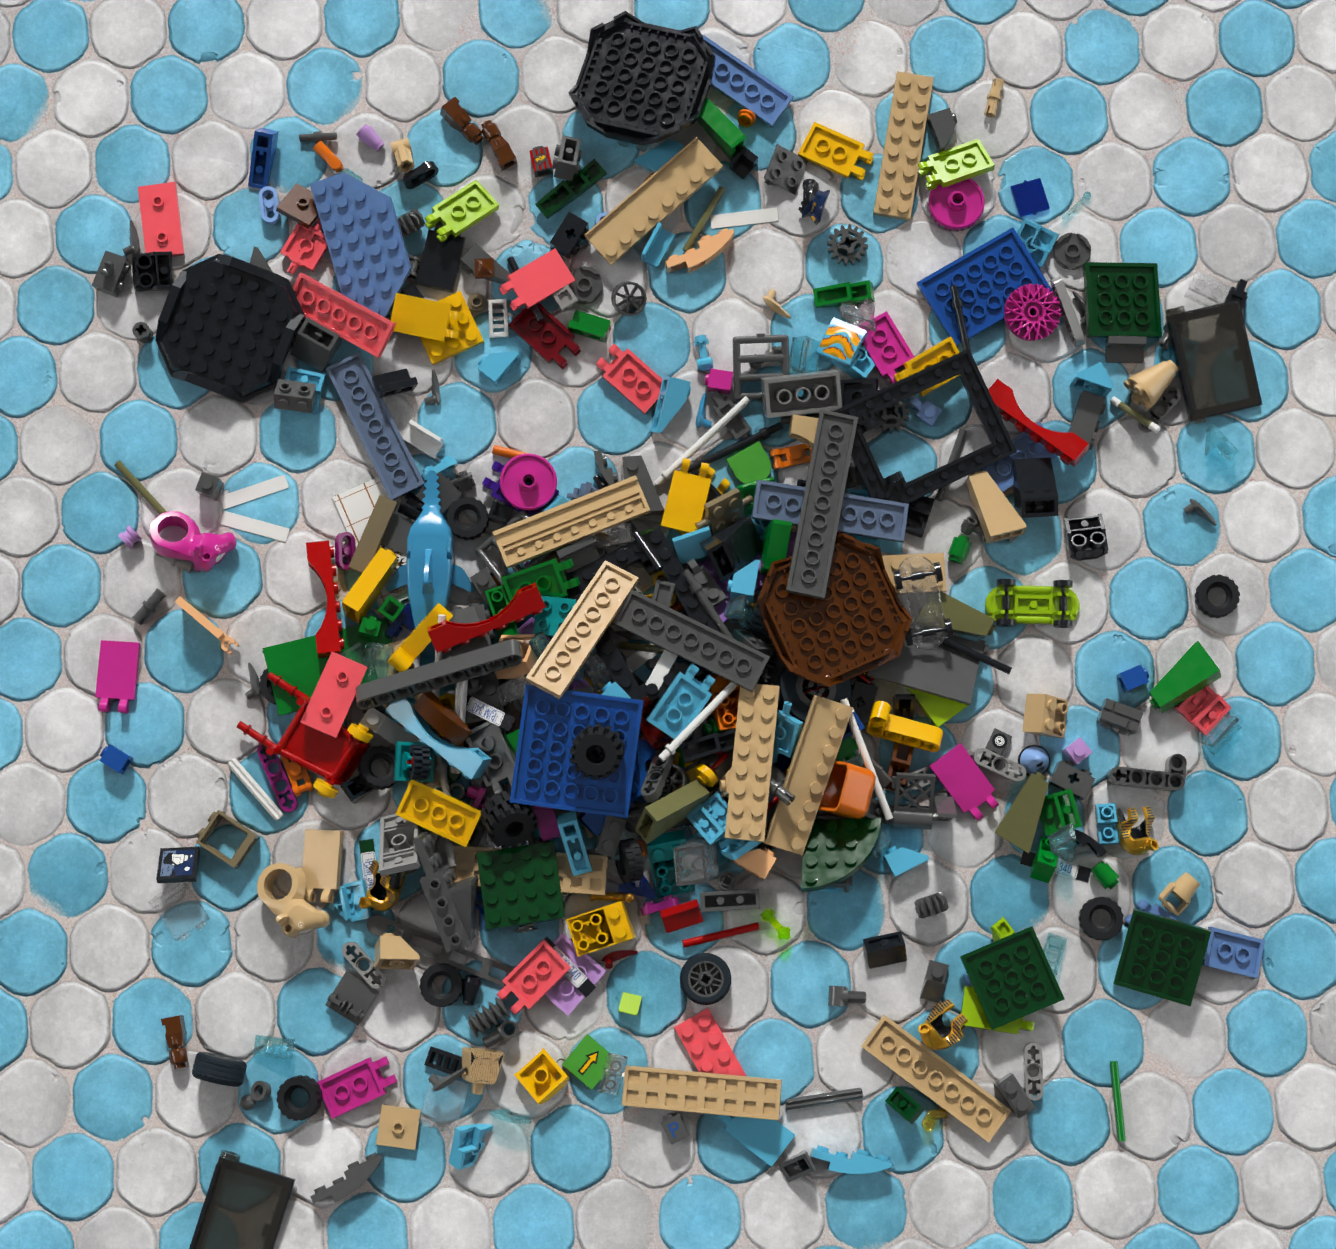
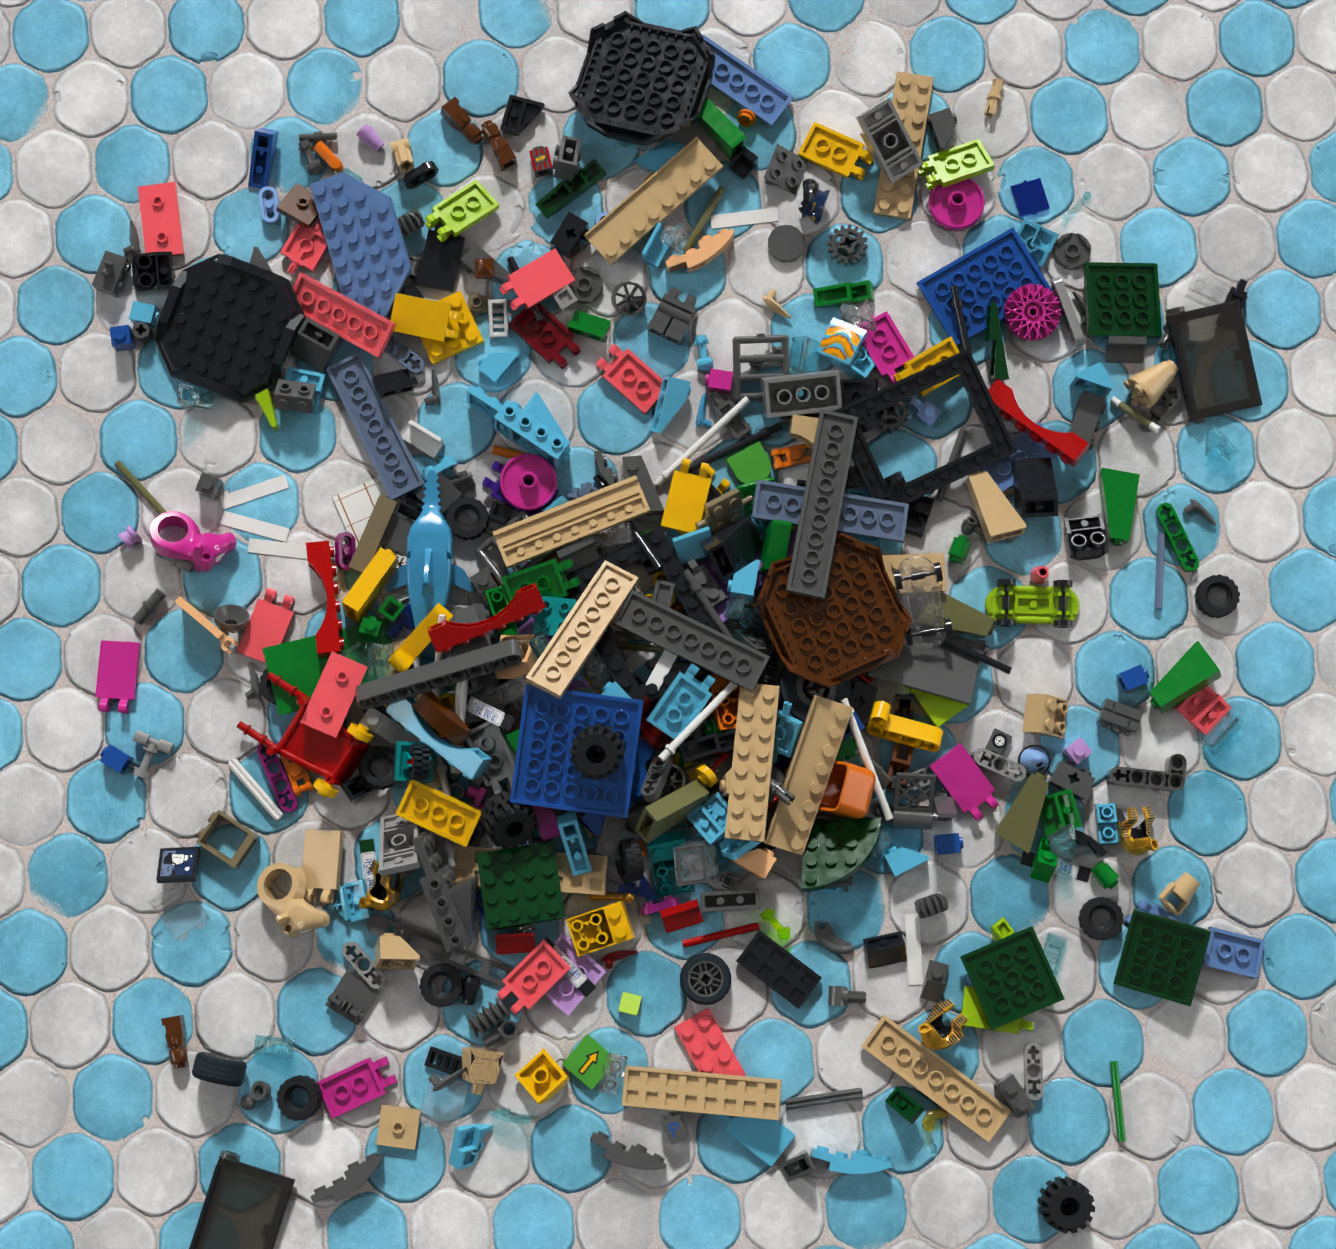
(122, 338): none -> blue brick
(144, 313): none -> medium azure brick
(151, 746): none -> light grey bar
(194, 396): none -> clear light blue slope
(229, 615): none -> dark grey piece
(266, 403): none -> lime slope
(266, 626): none -> coral tile
(277, 548): none -> white sticker
(314, 166): none -> dark grey bar
(395, 347): none -> sand blue beam
(515, 943): none -> red panel
(519, 114): none -> black wing
(529, 428): none -> medium azure wedge
(634, 1158): none -> dark grey slope
(675, 236): none -> clear slope
(675, 310): none -> dark grey hips
(778, 969): none -> black plate
(786, 243): none -> dark grey tile
(830, 941): none -> dark grey piece
(888, 140): none -> light grey brick
(913, 945): none -> white sticker
(948, 843): none -> blue brick
(993, 334): none -> dark green slope
(1036, 577): none -> coral cone
(1072, 1214): none -> black wheel
(1118, 503): none -> green slope
(1159, 571): none -> sand blue bar
(1179, 536): none -> green beam

